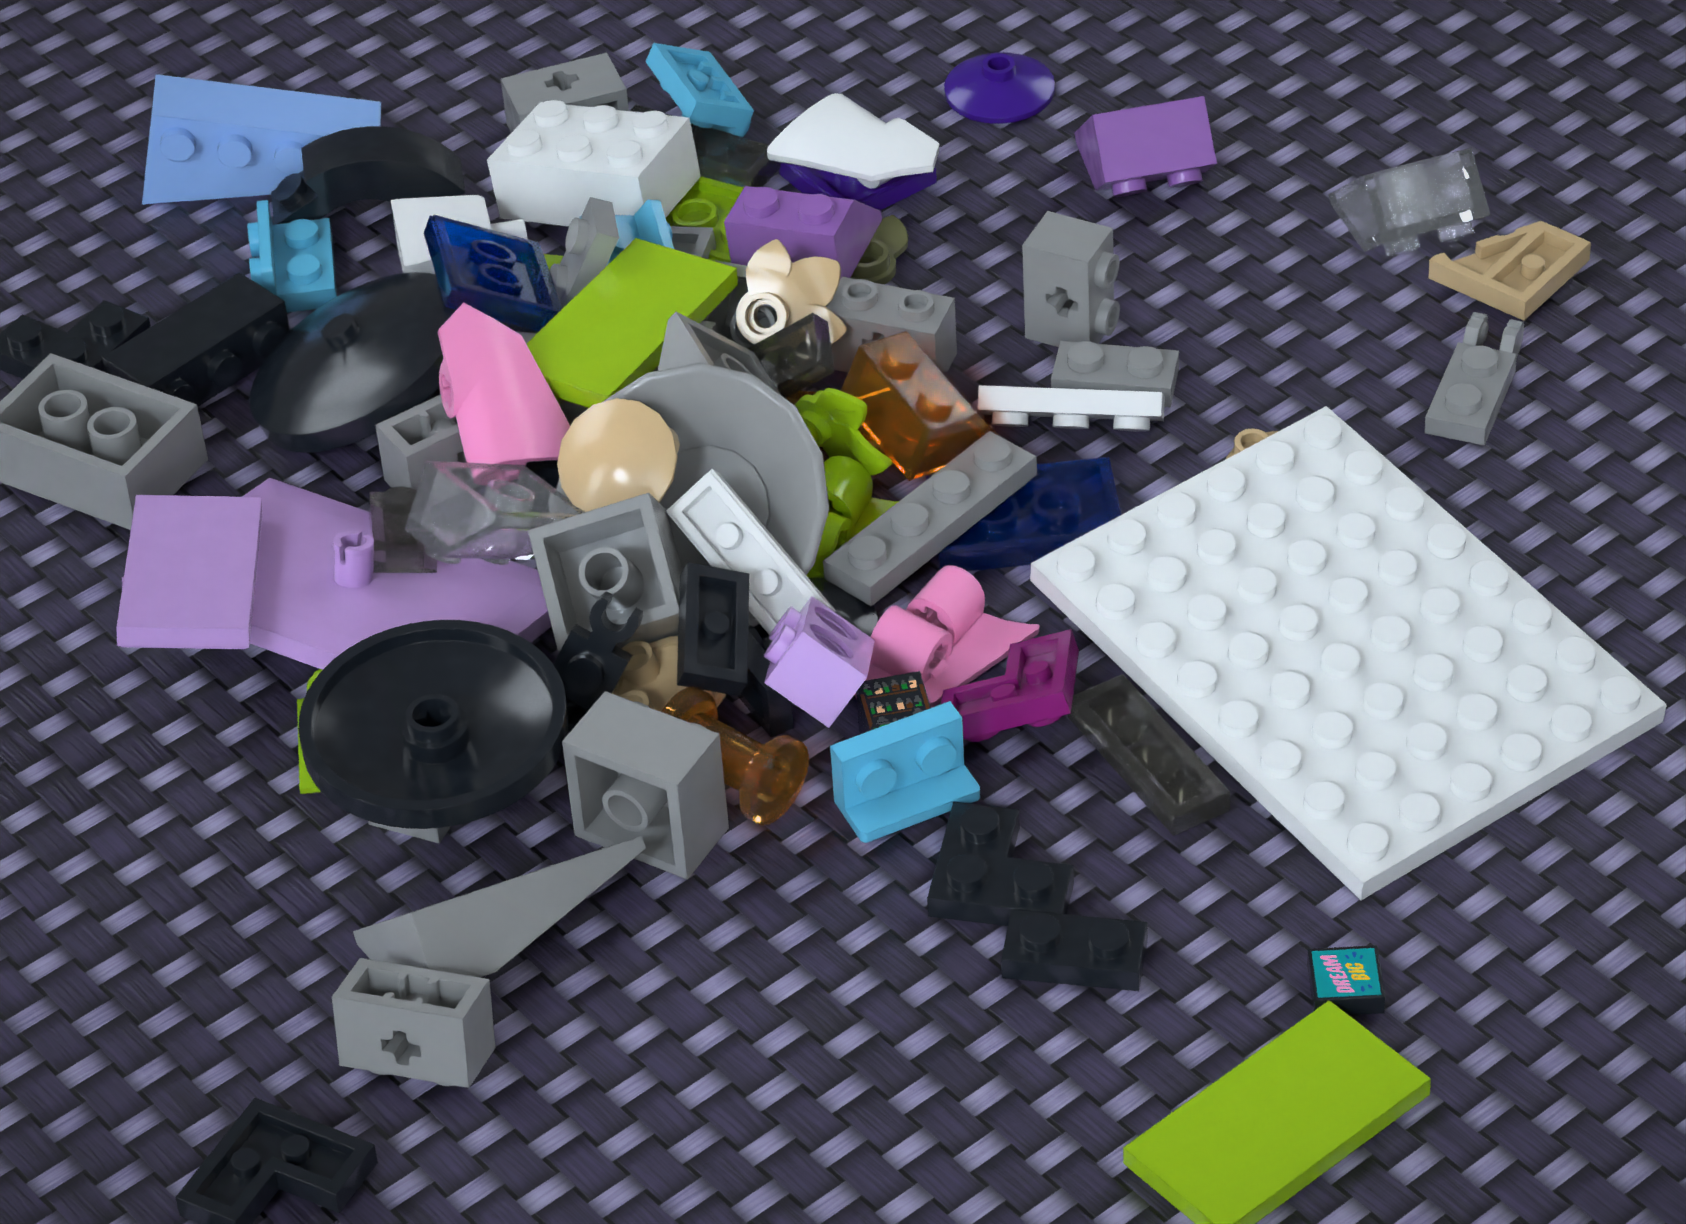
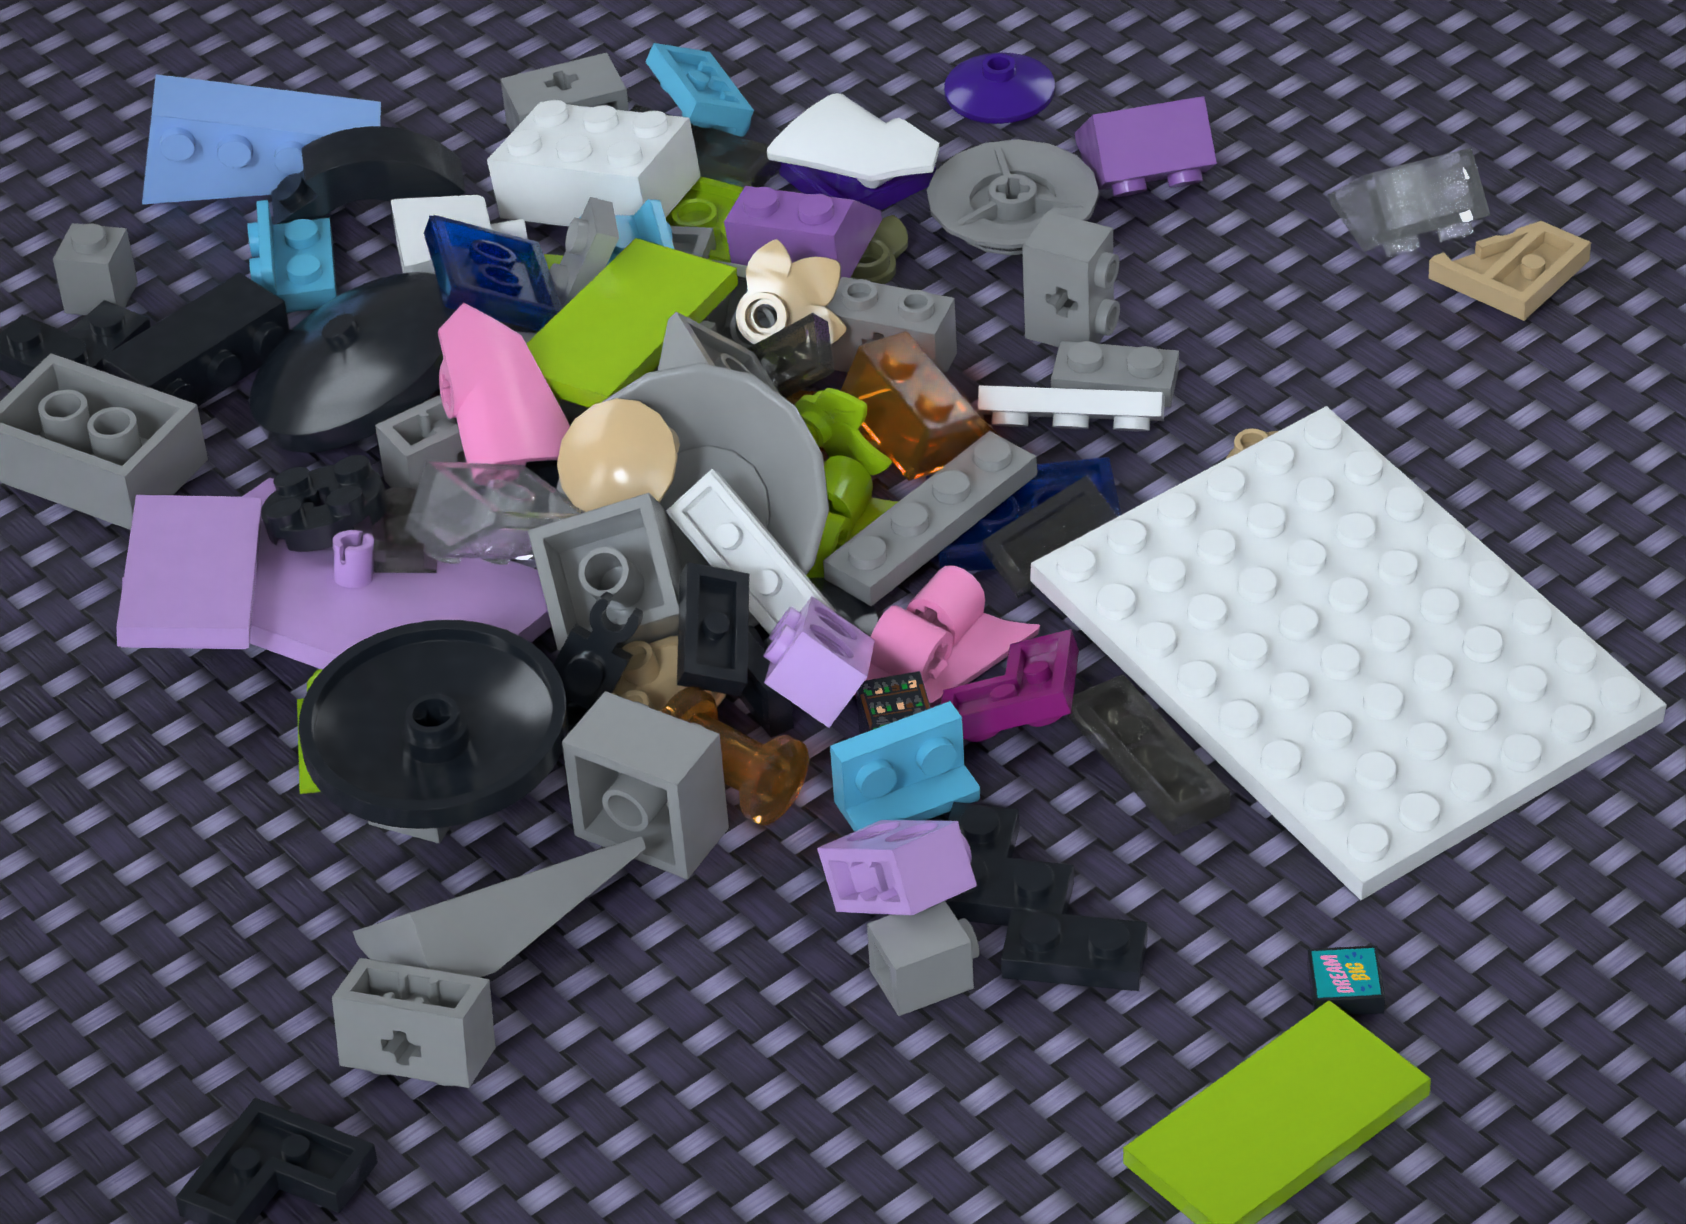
(93, 267): none -> light grey brick
(322, 503): none -> black plate
(897, 866): none -> lavender brick
(922, 957): none -> light grey brick
(1005, 188): none -> light grey piece
(1045, 529): none -> clear smoke plate
(1474, 383): light grey hinge -> none

